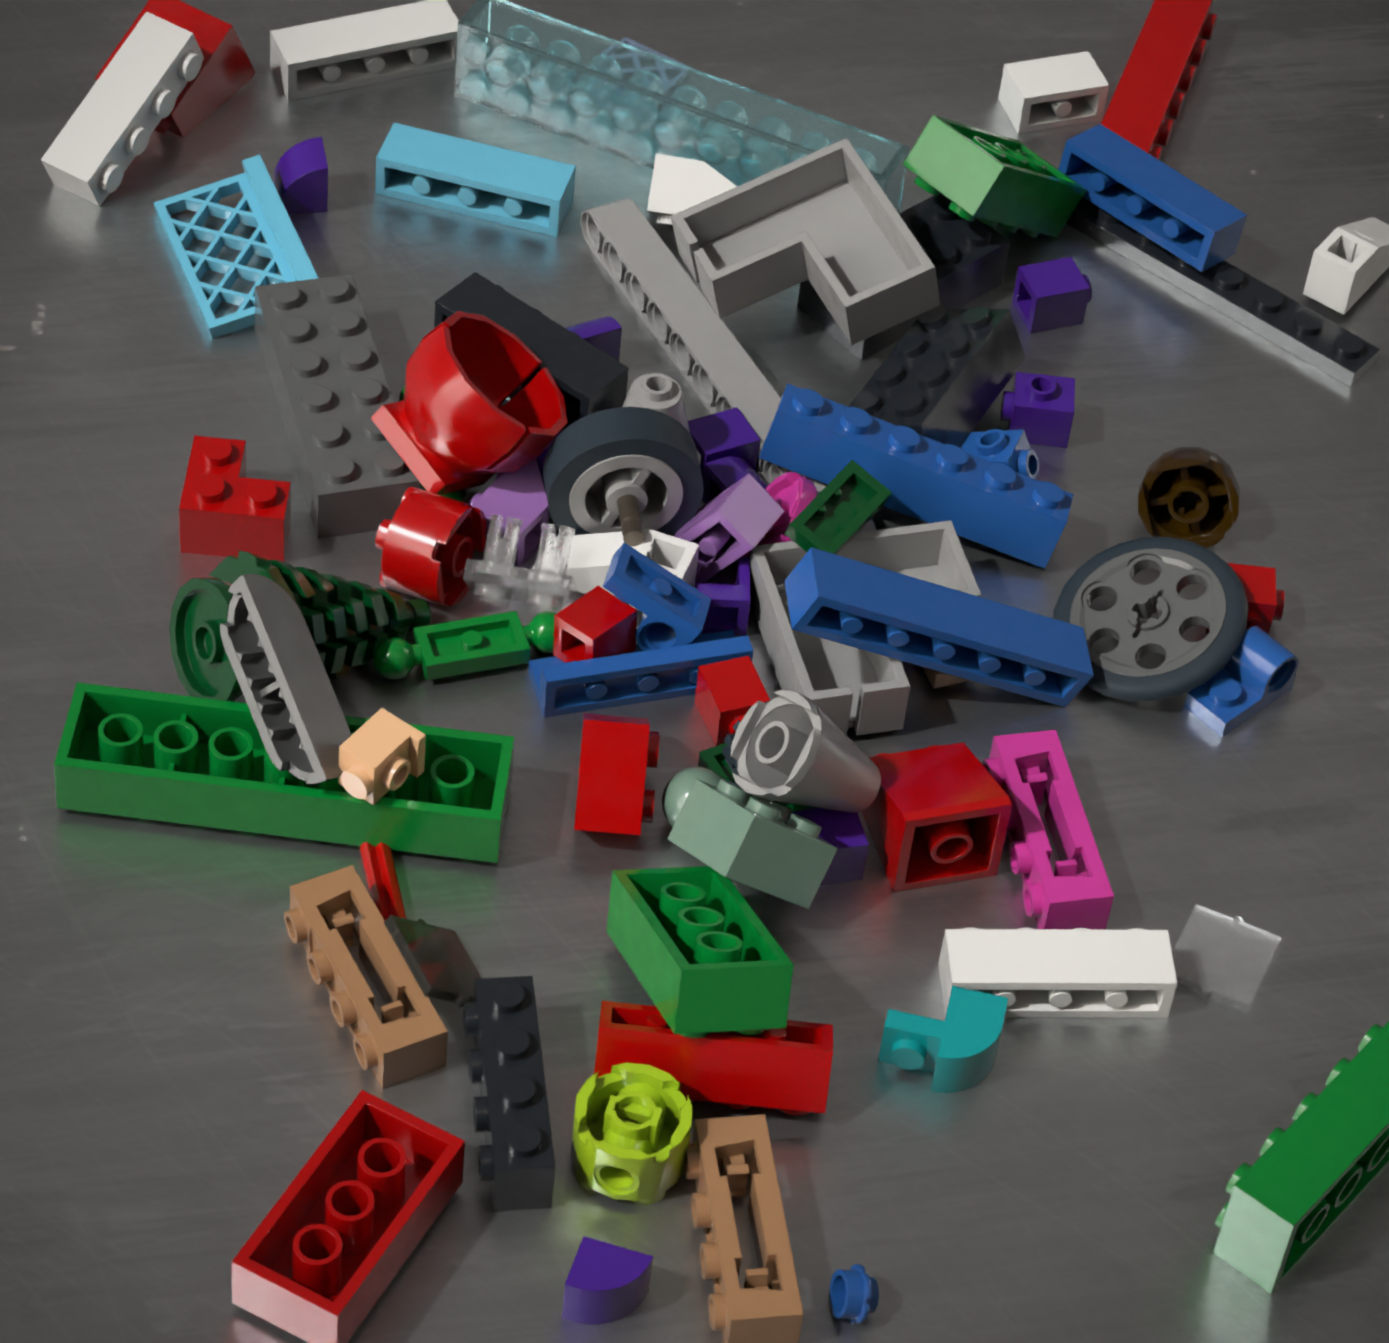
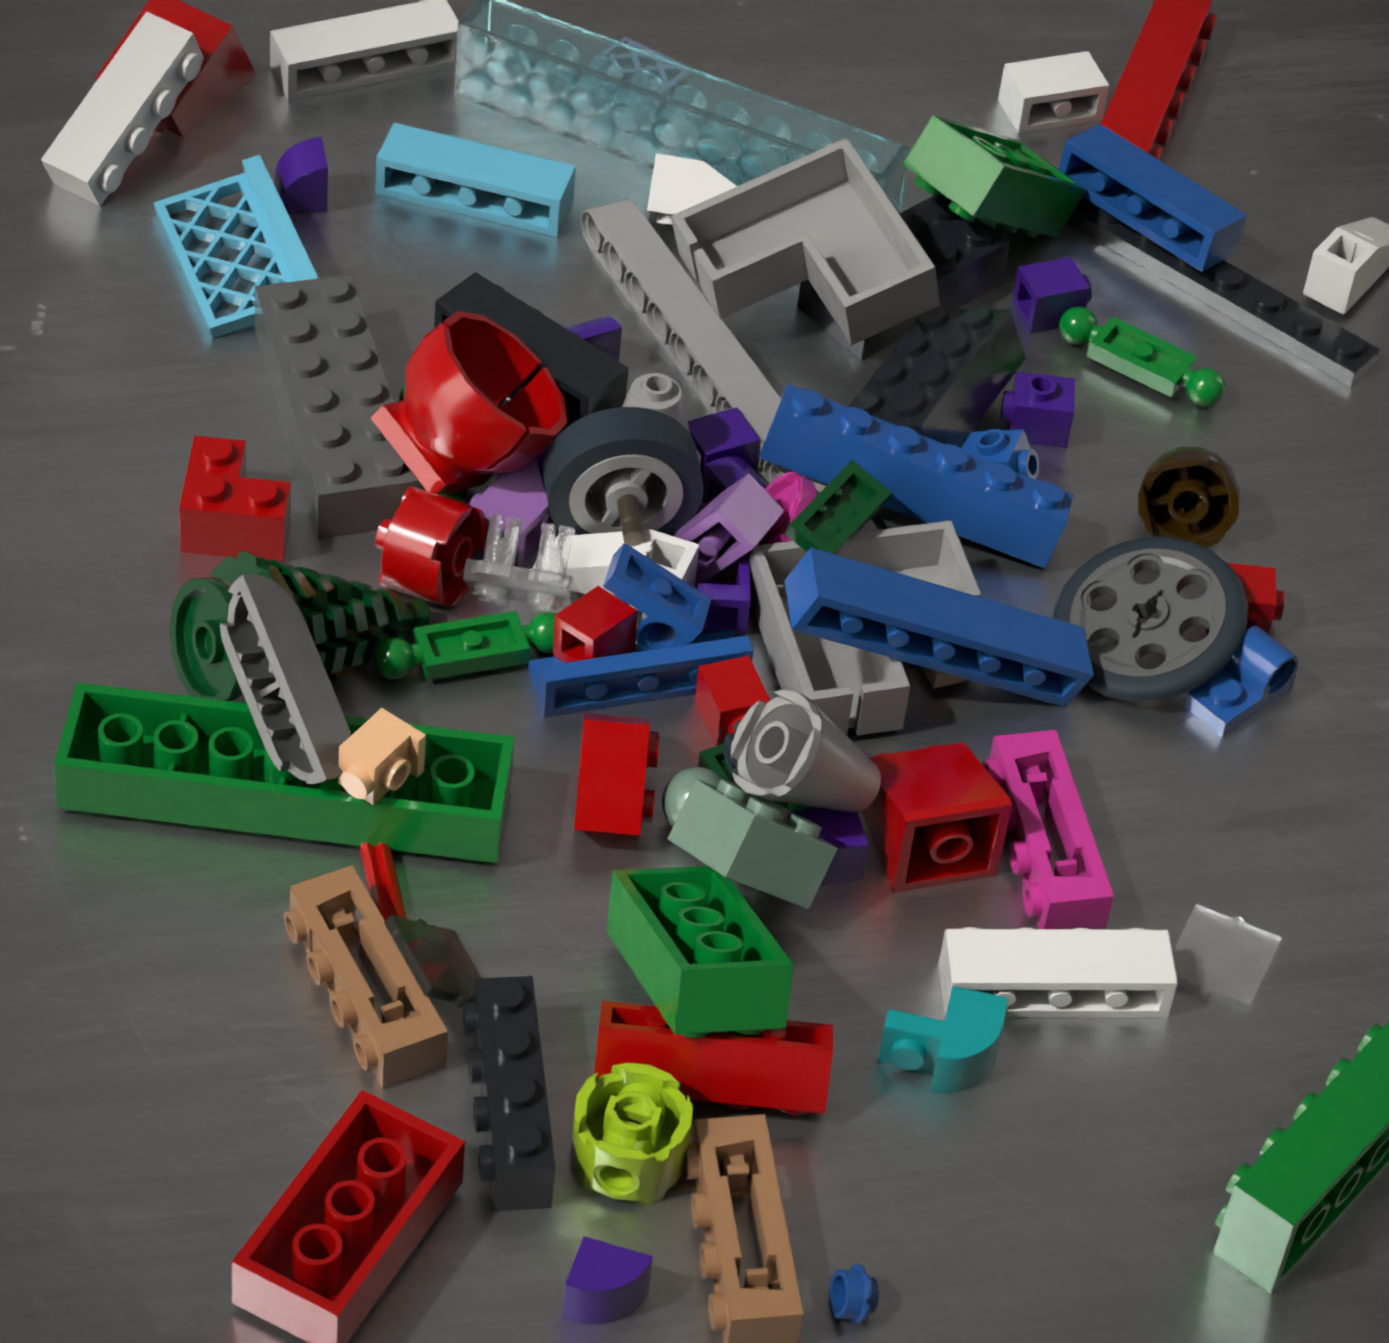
(1142, 356): none -> green plate

